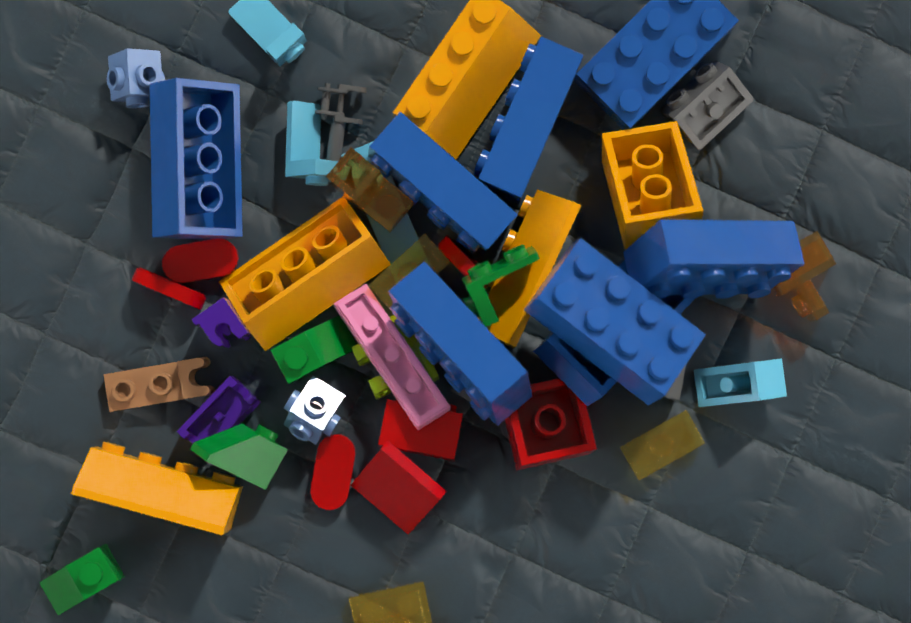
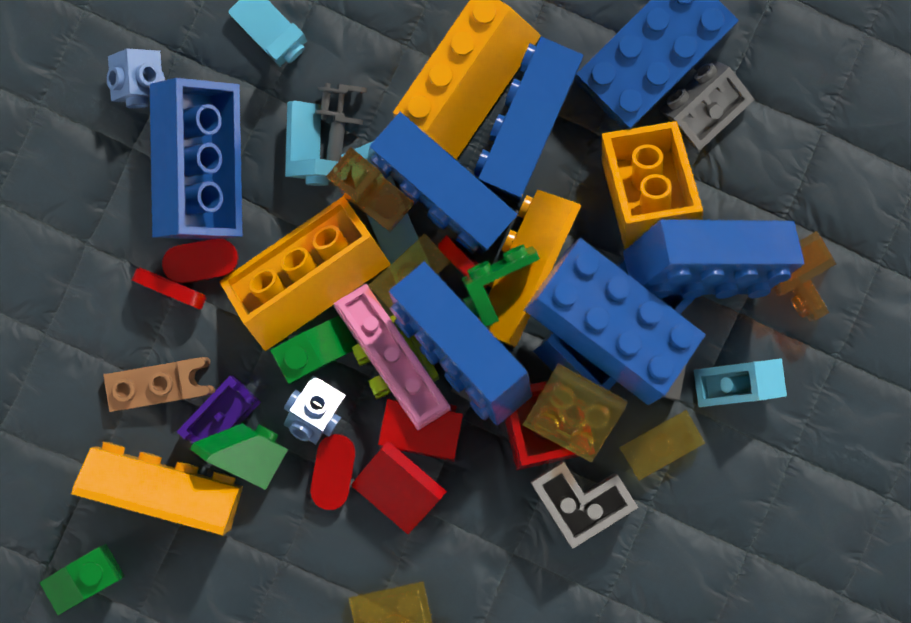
(216, 322): dark purple hinge -> none
(575, 412): none -> clear yellow plate
(578, 512): none -> light grey brick

